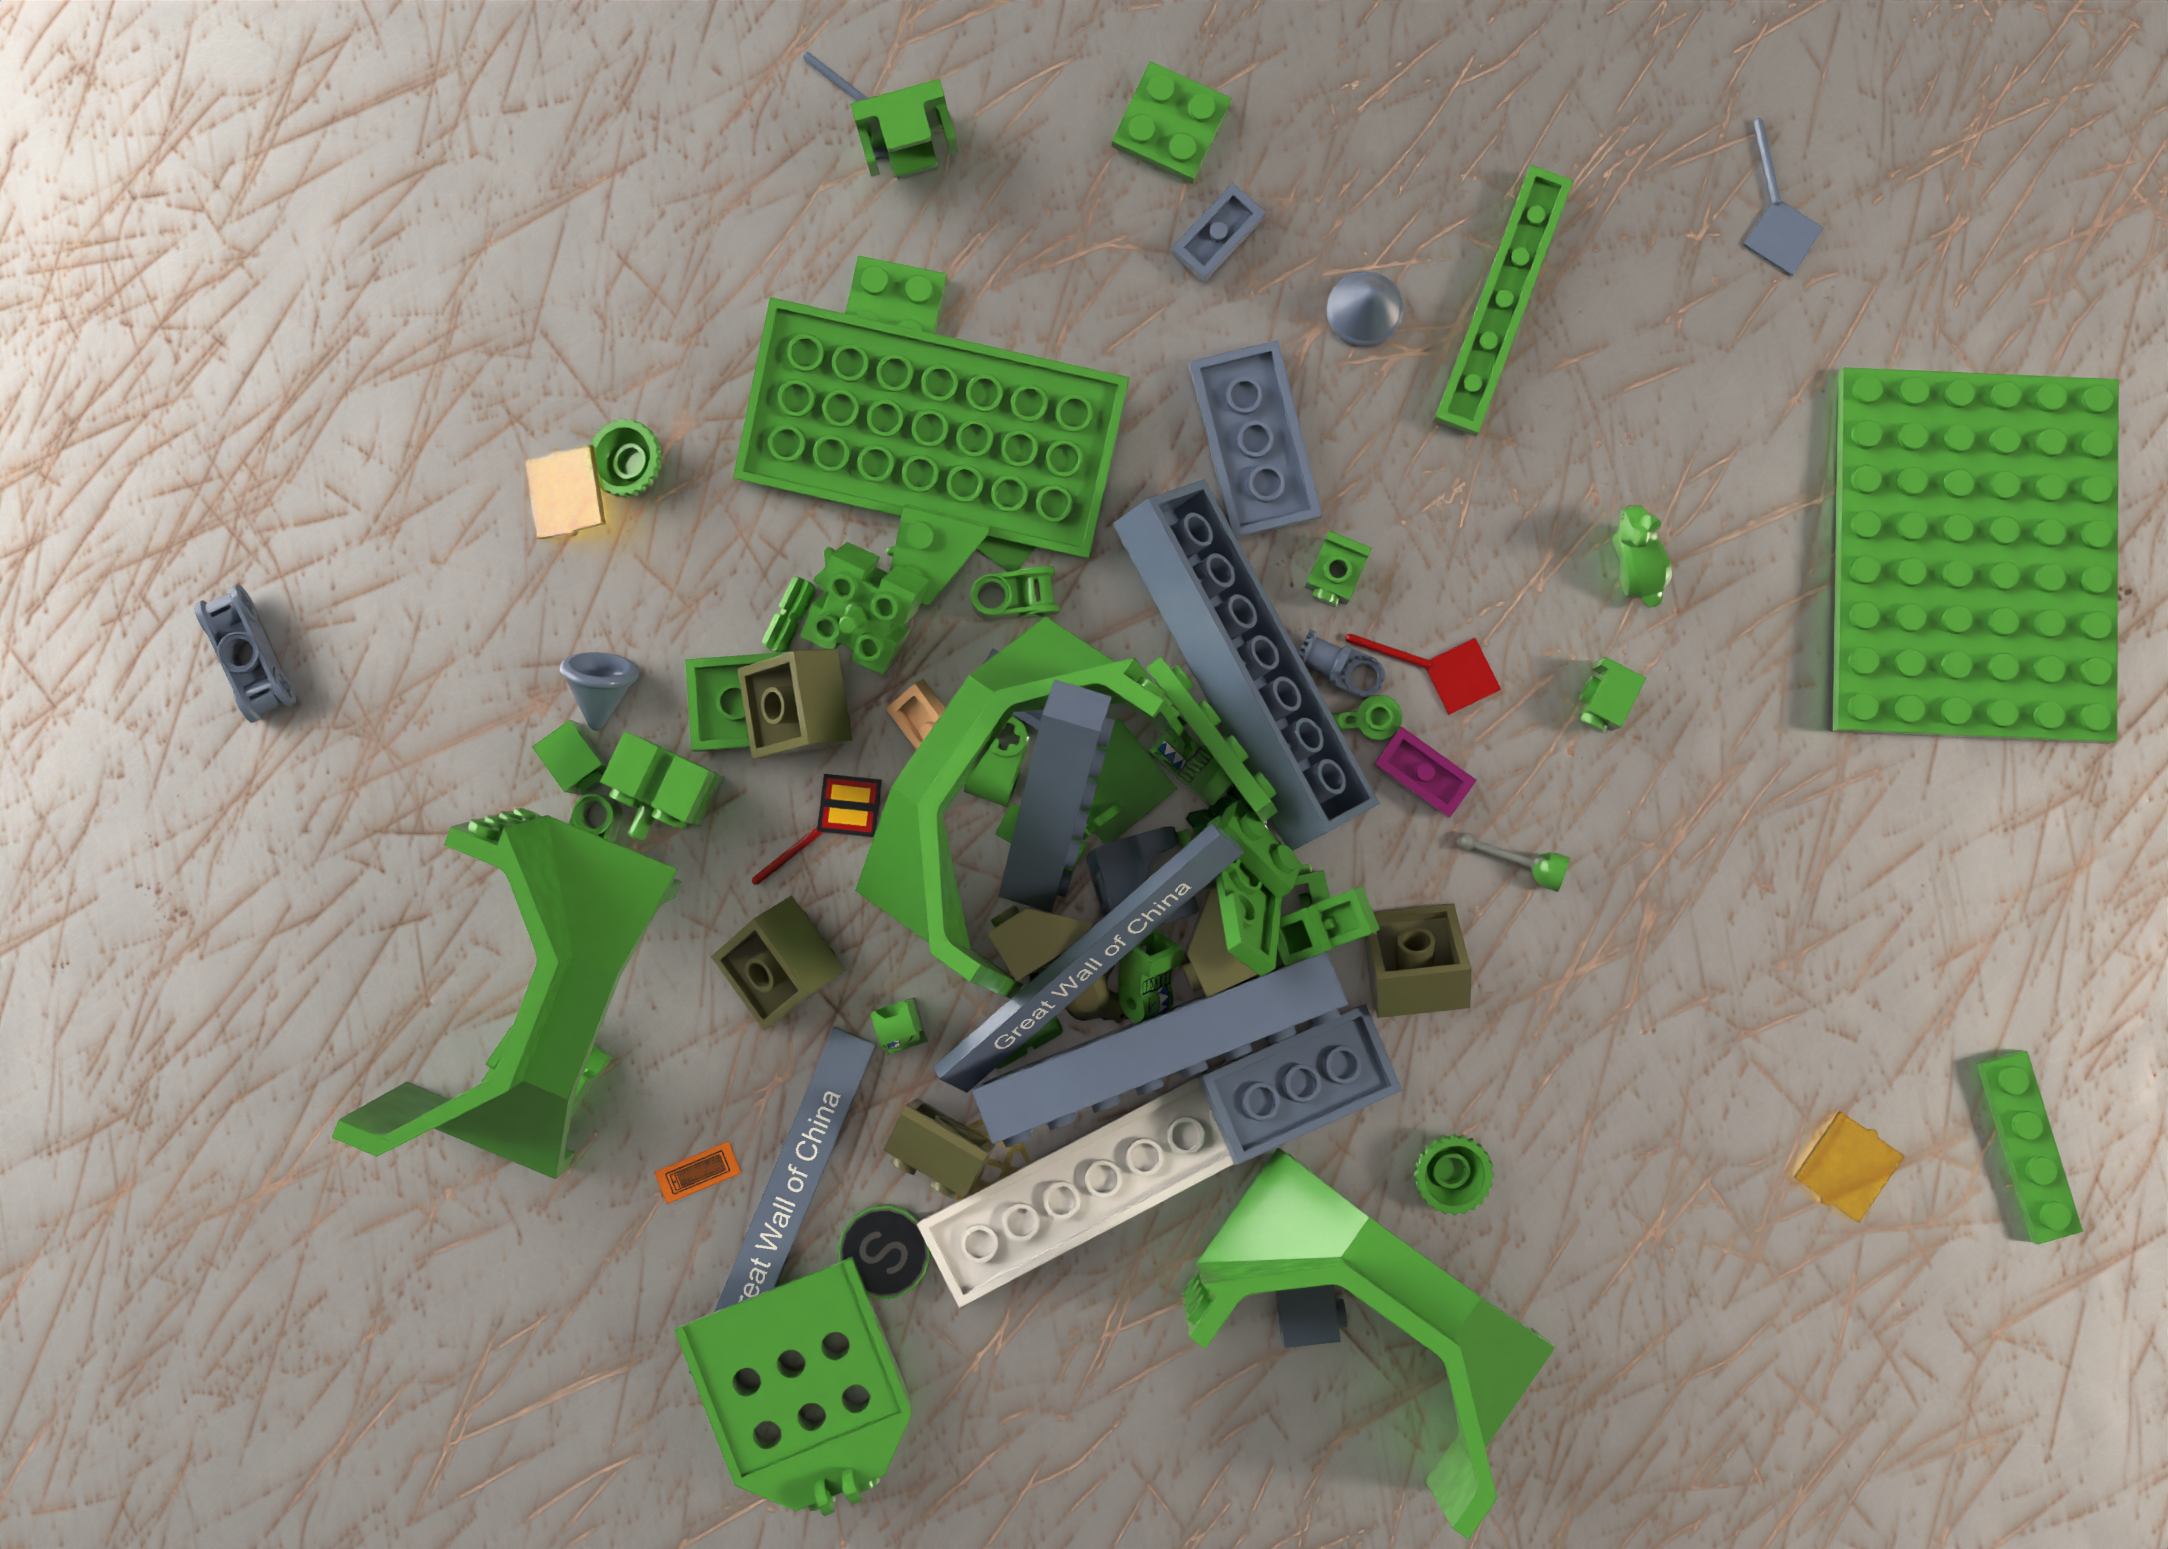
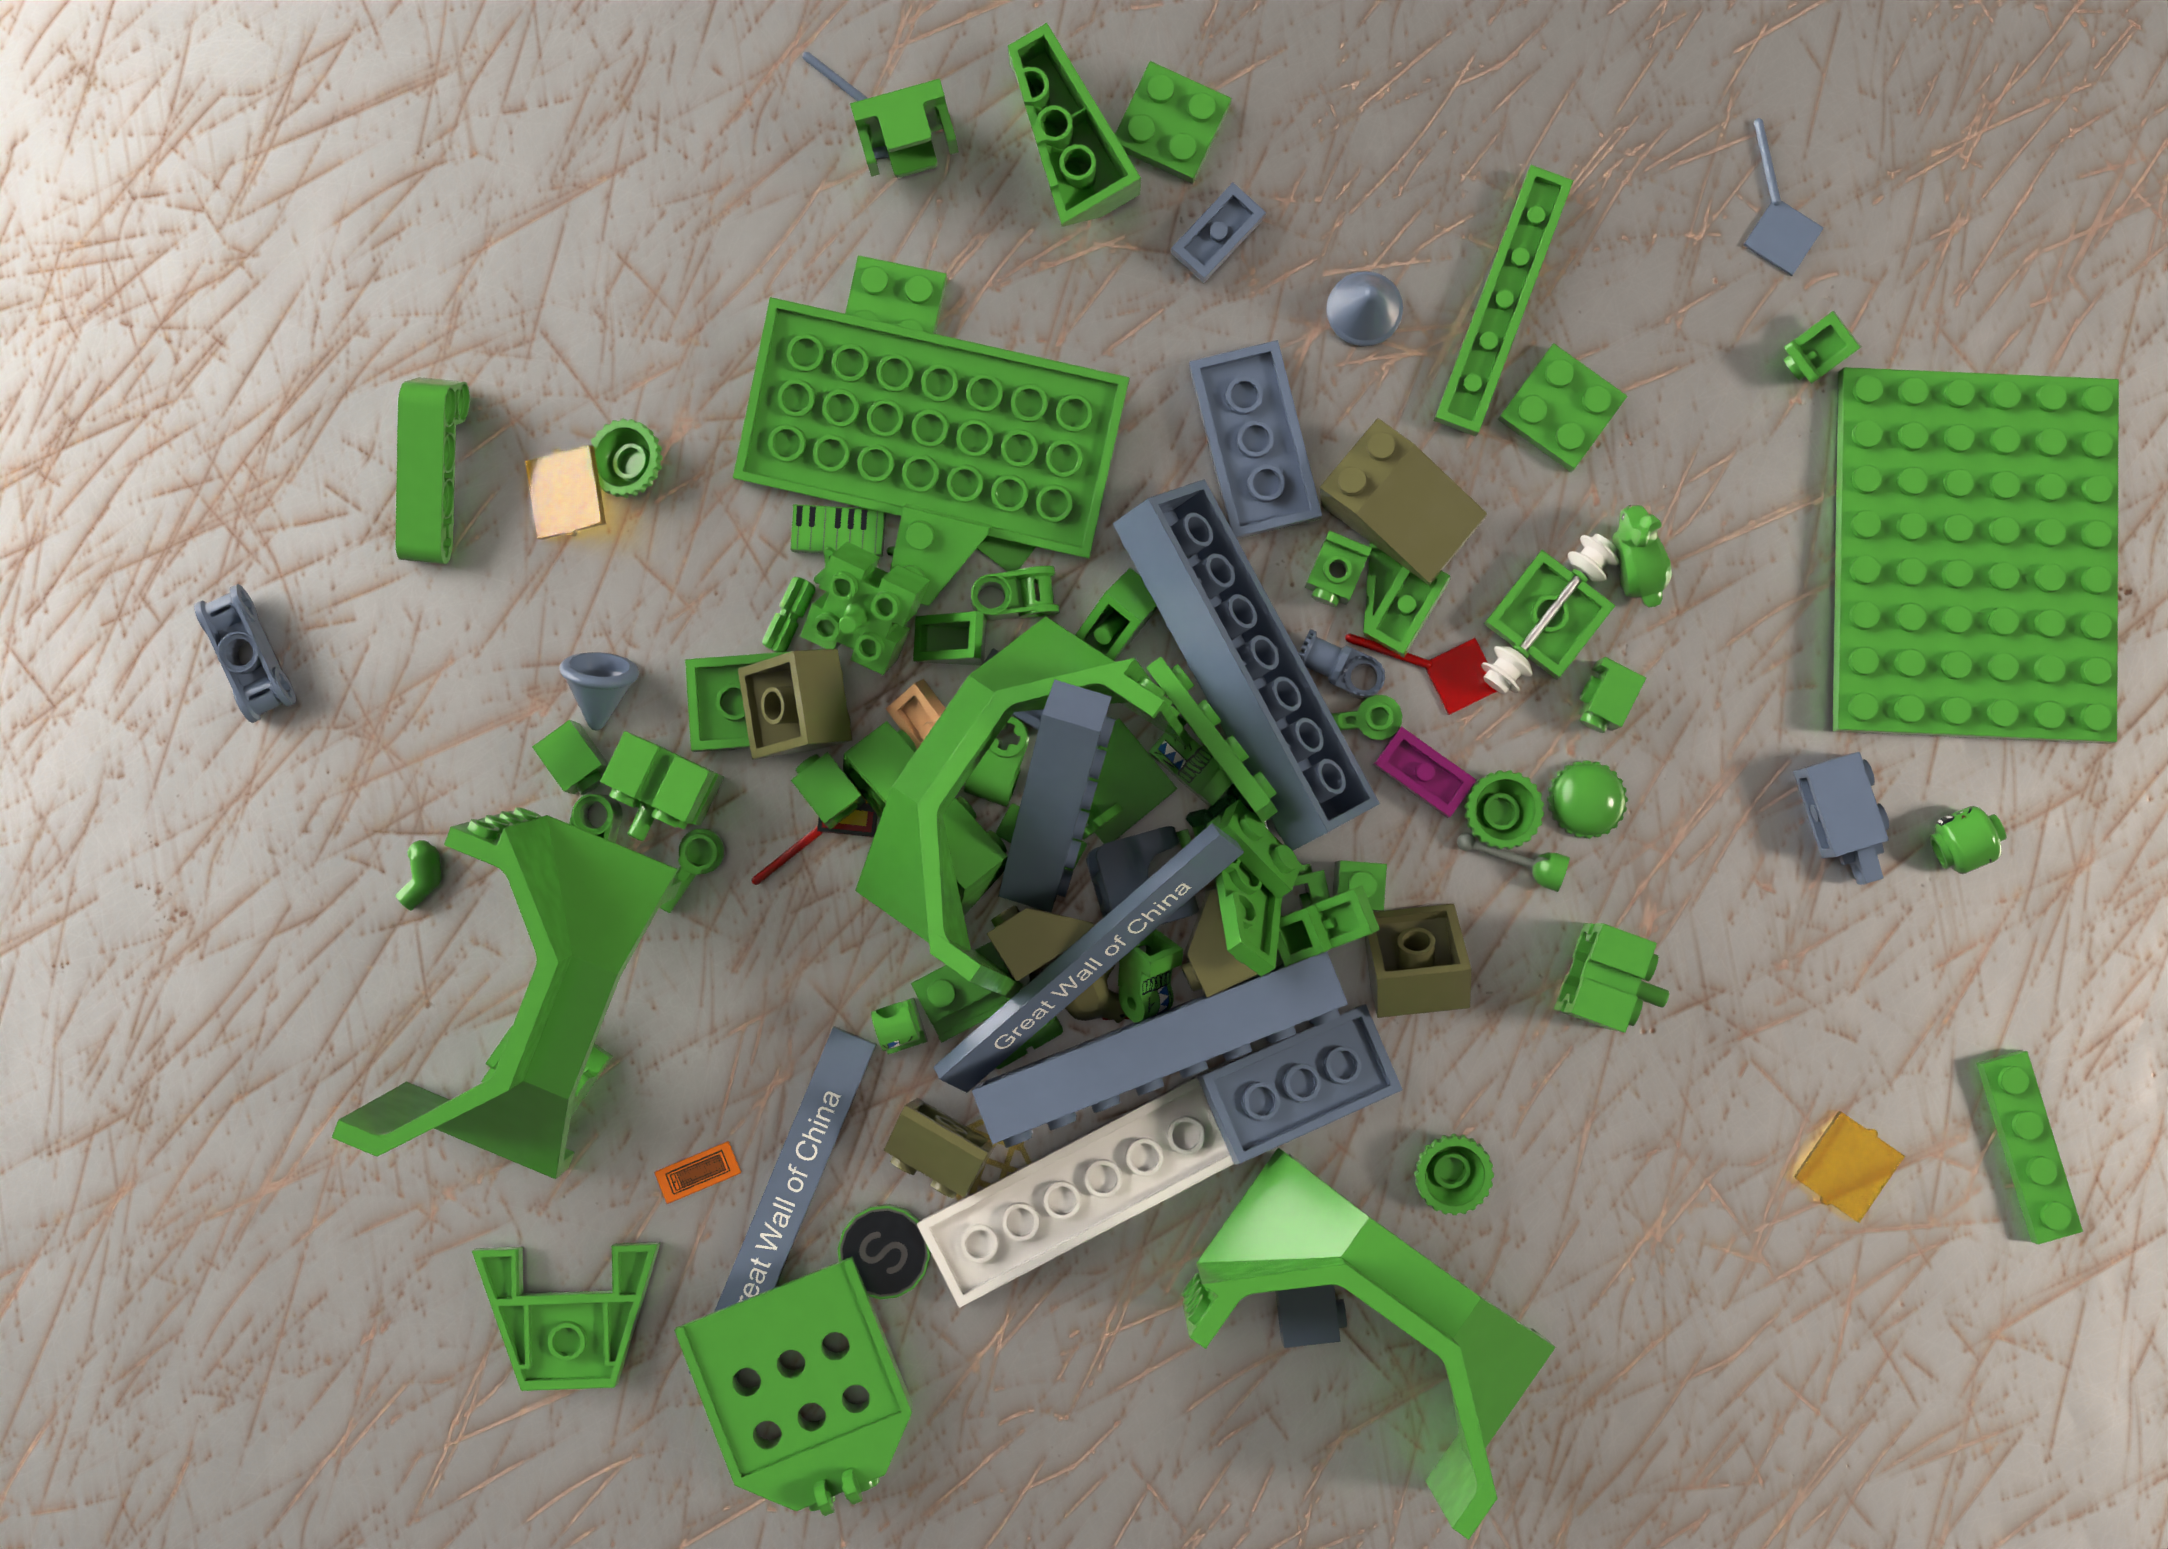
(425, 874): none -> bright green arm
(426, 467): none -> bright green beam
(567, 1336): none -> bright green wing
(699, 853): none -> bright green plate
(777, 962): olive slope -> none
(827, 789): none -> bright green brick
(832, 527): none -> bright green tile
(950, 638): none -> bright green slope
(956, 1003): none -> bright green plate
(976, 854): none -> bright green wedge
(1076, 144): none -> bright green wedge
(1118, 615): none -> bright green slope
(1355, 874): none -> bright green brick
(1397, 602): none -> bright green wing
(1401, 502): none -> olive slope
(1504, 810): none -> bright green hat
(1550, 614): none -> bright green plate
(1562, 407): none -> bright green plate
(1587, 799): none -> bright green hat
(1608, 977): none -> bright green brick
(1820, 348): none -> bright green bracket
(1845, 813): none -> sand blue hinge
(1967, 839): none -> bright green head

